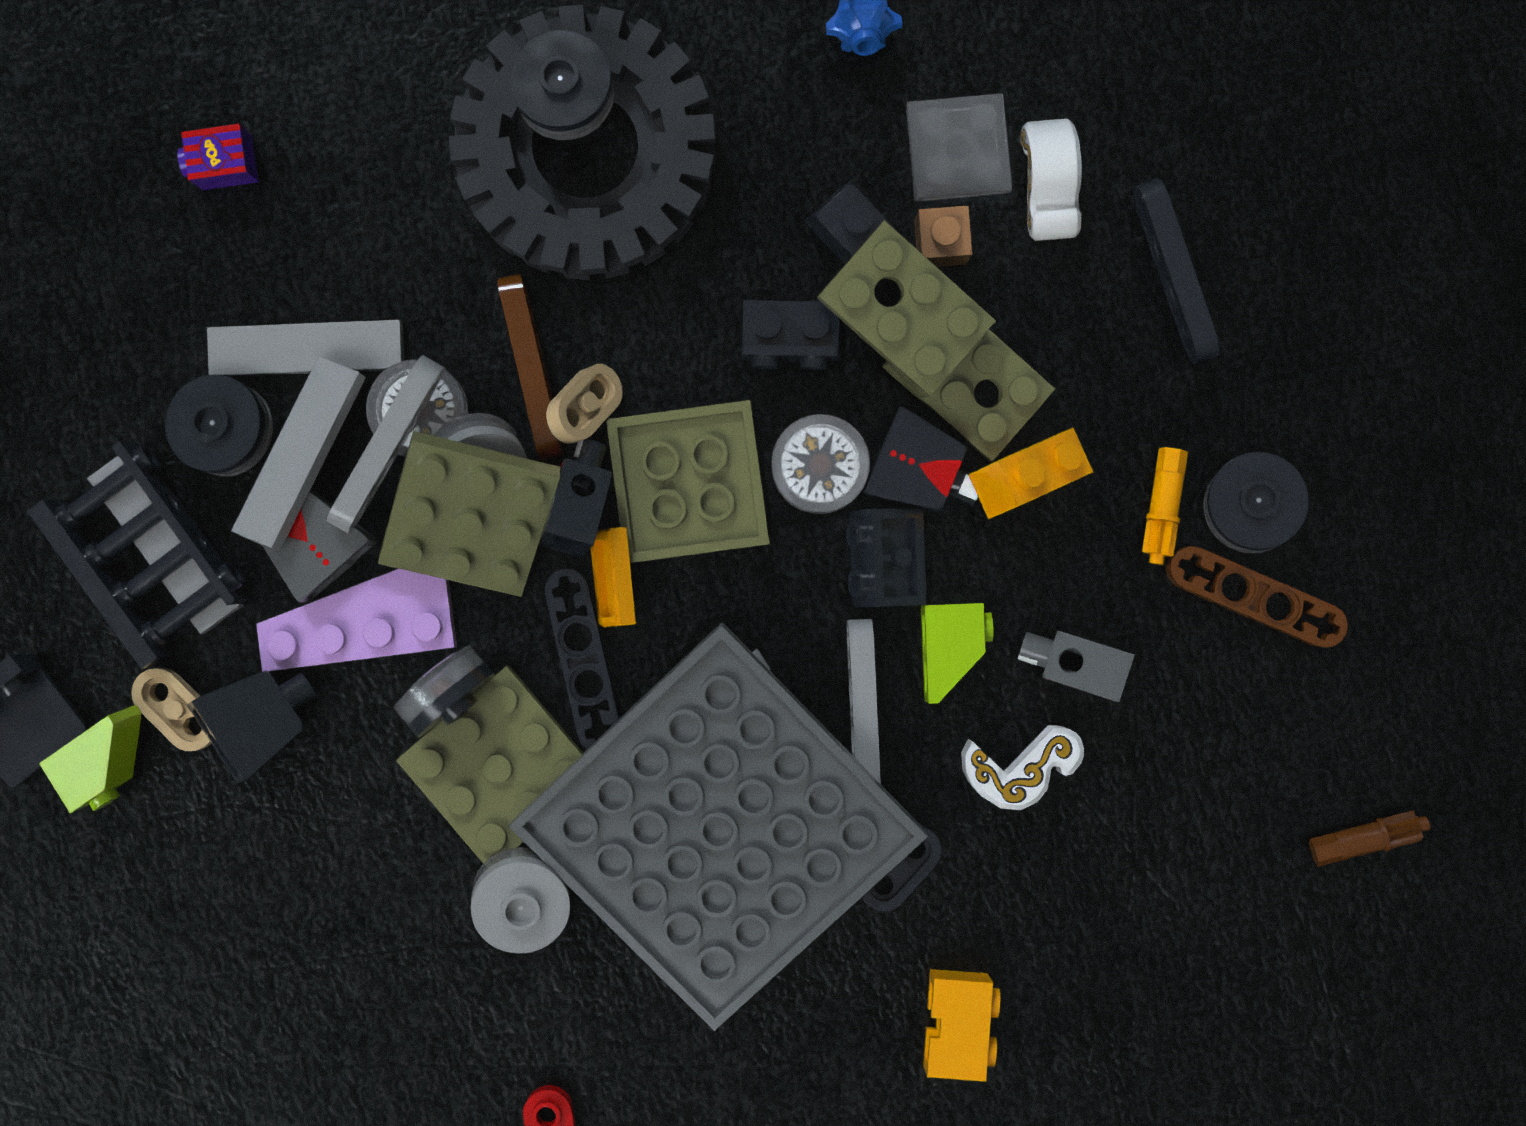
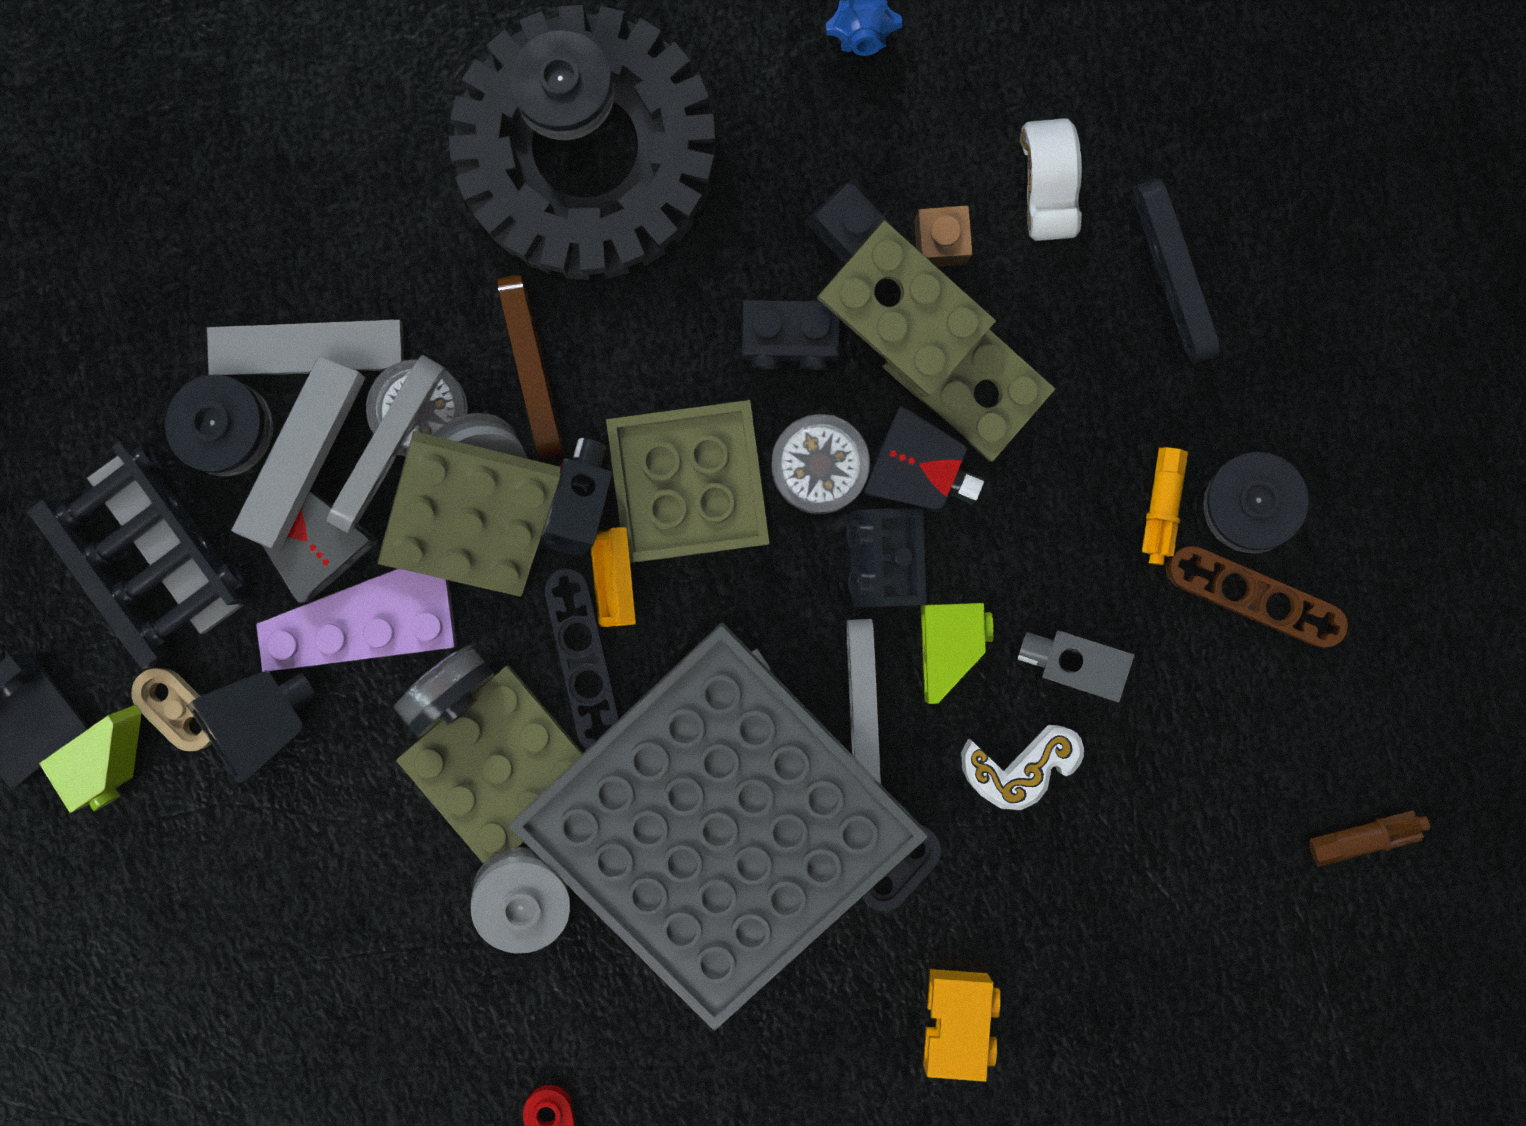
(218, 157): dark purple brick -> none
(579, 412): tan plate -> none
(958, 147): clear plate -> none
(1030, 473): light orange brick -> none

